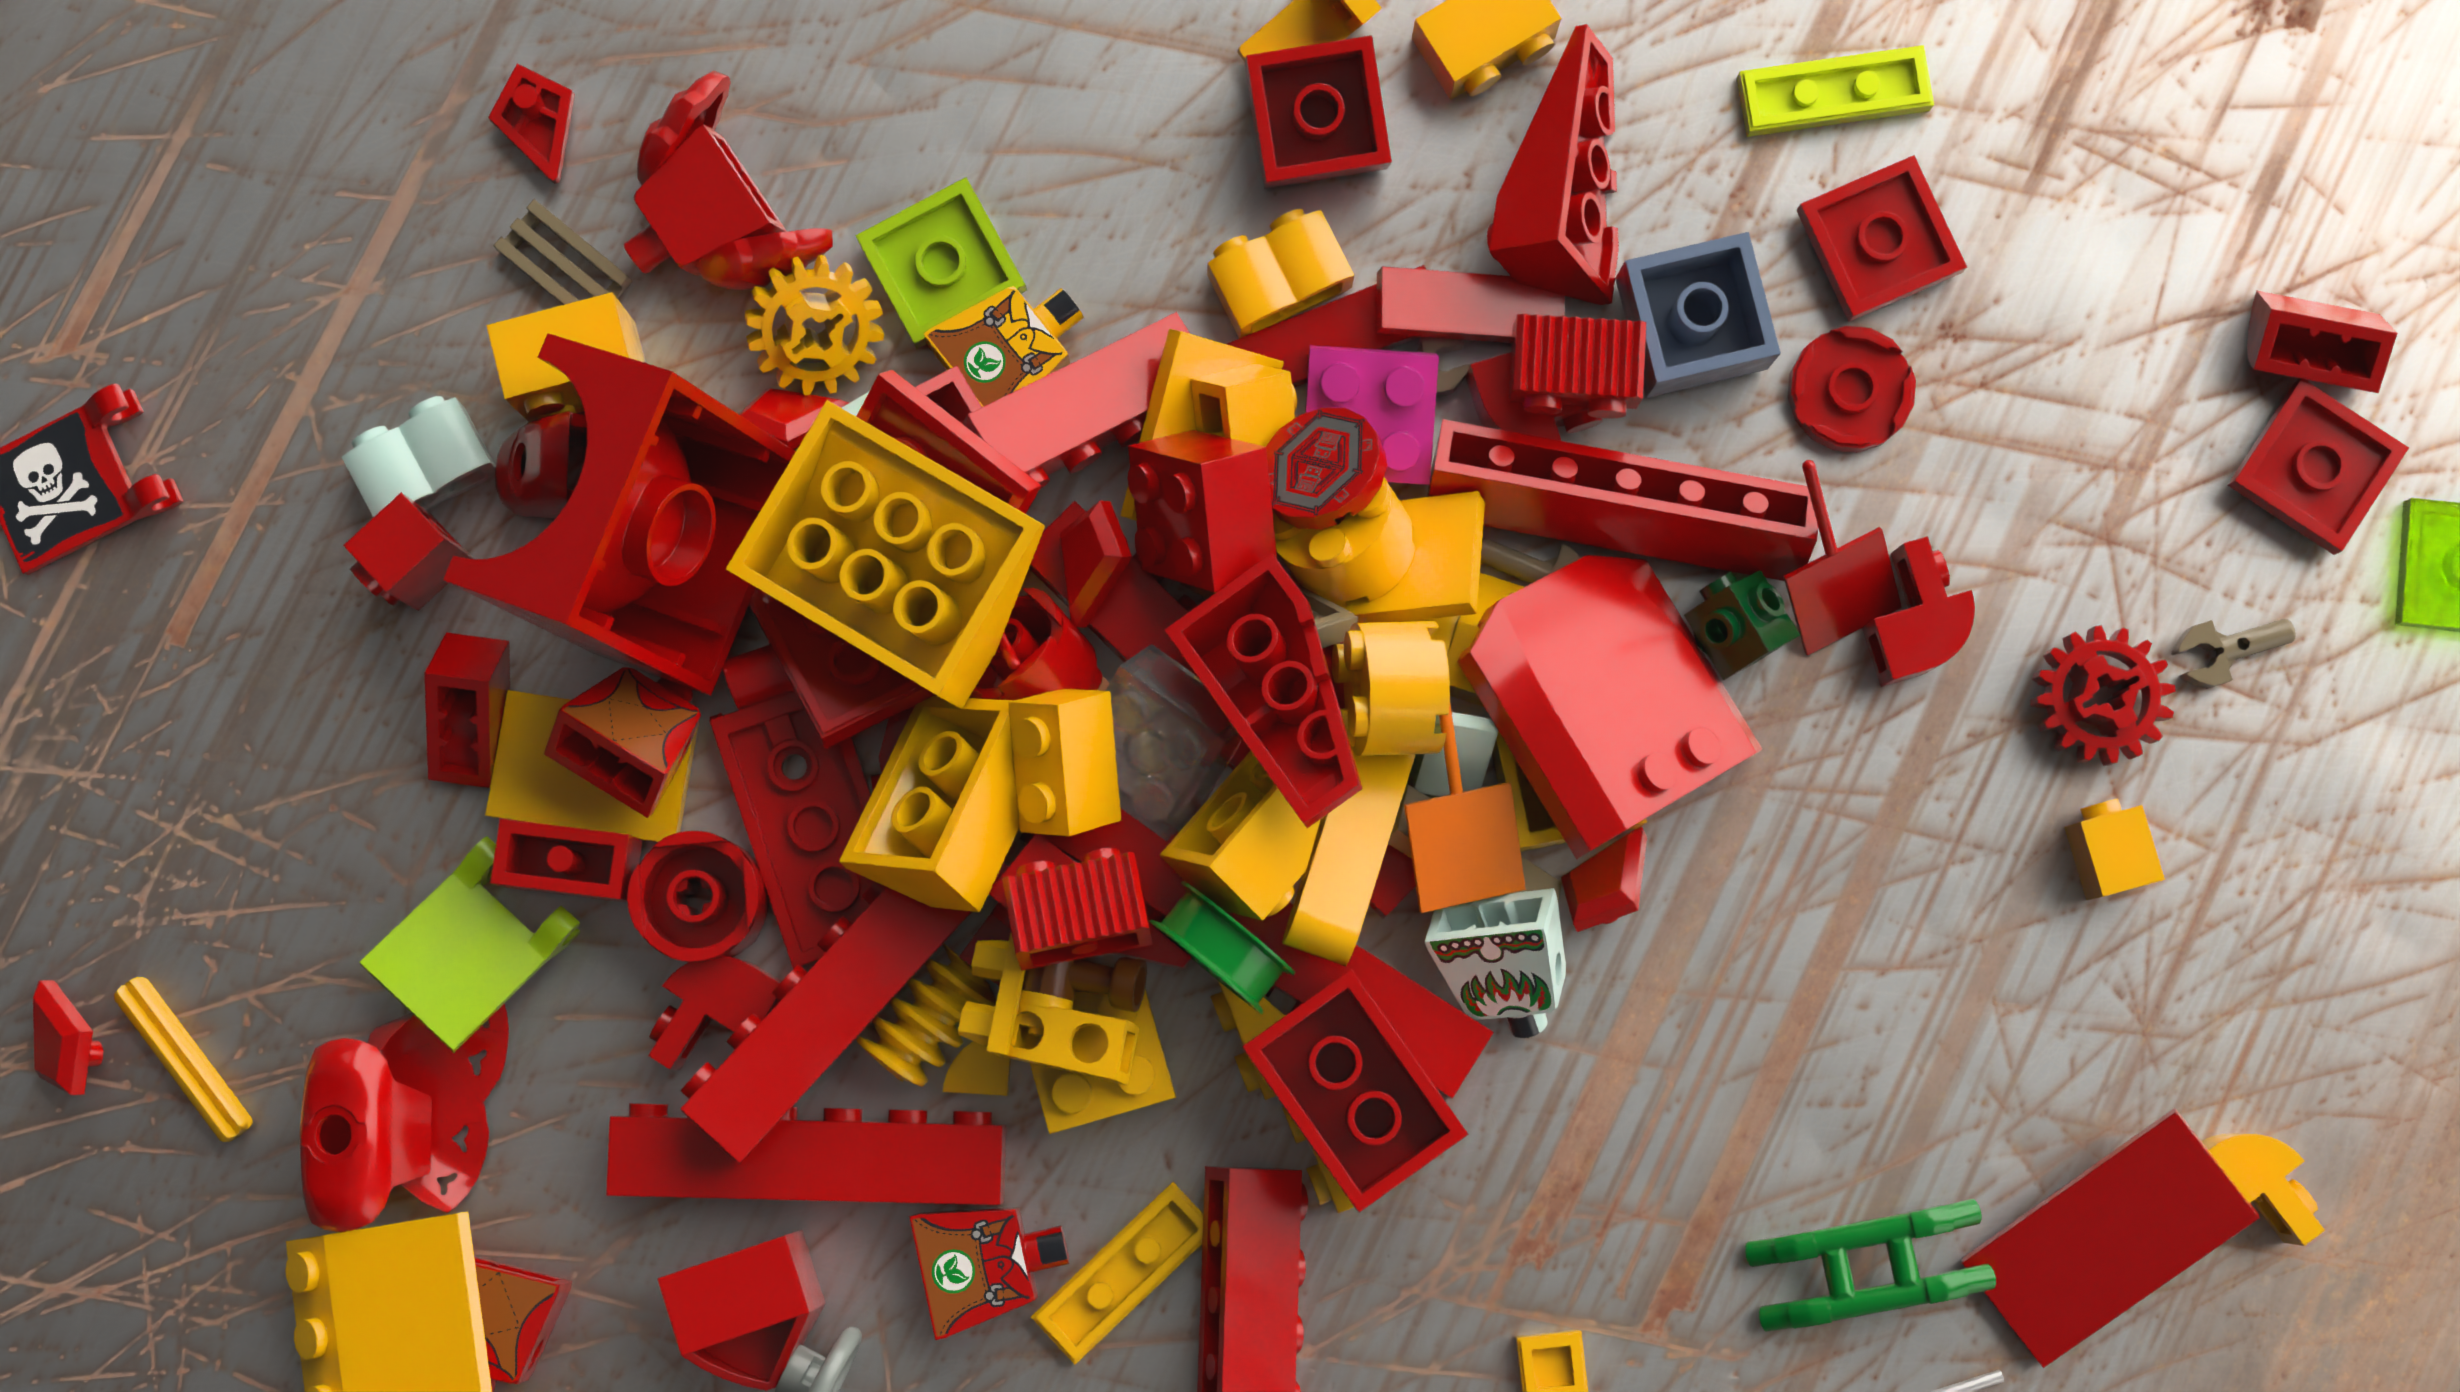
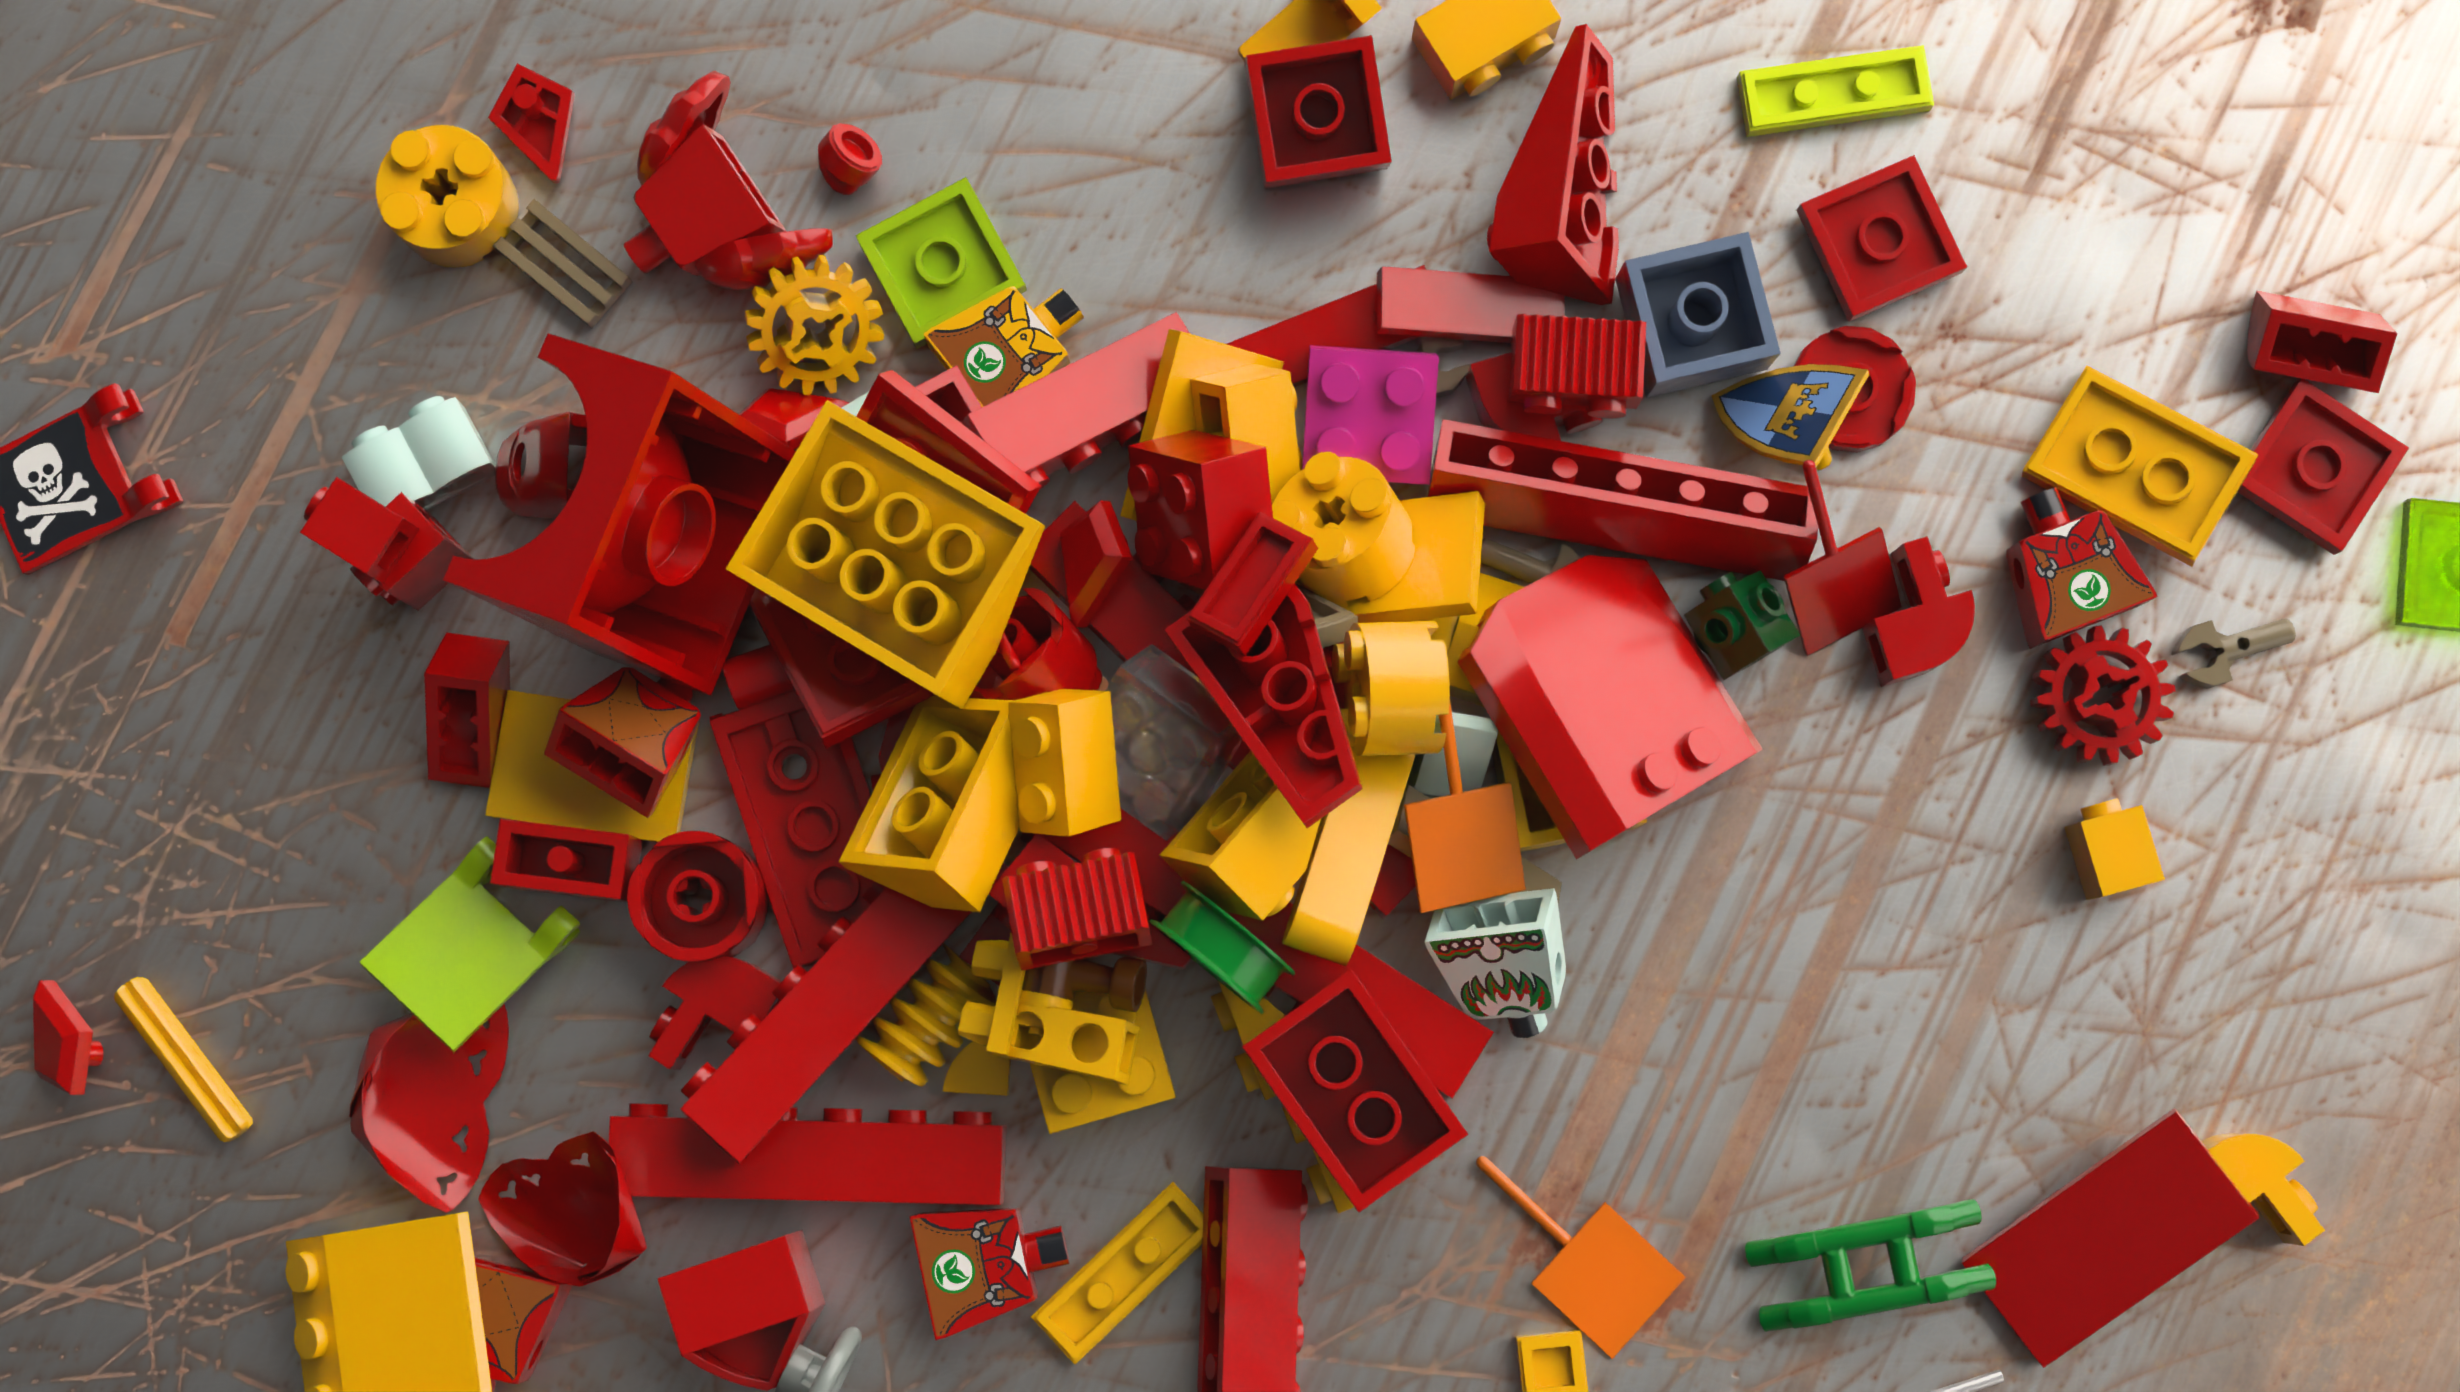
(357, 529): none -> red brick
(358, 1135): red piece -> none
(425, 168): none -> yellow brick
(537, 387): yellow brick -> none
(571, 1216): none -> red piece
(848, 158): none -> red tile
(1252, 583): none -> red tile
(1279, 272): yellow brick -> none
(1324, 467): red tile -> none
(1603, 1275): none -> orange piece
(1607, 882): red piece -> none
(1790, 410): none -> shield
(2071, 571): none -> torso
(2139, 465): none -> yellow tile

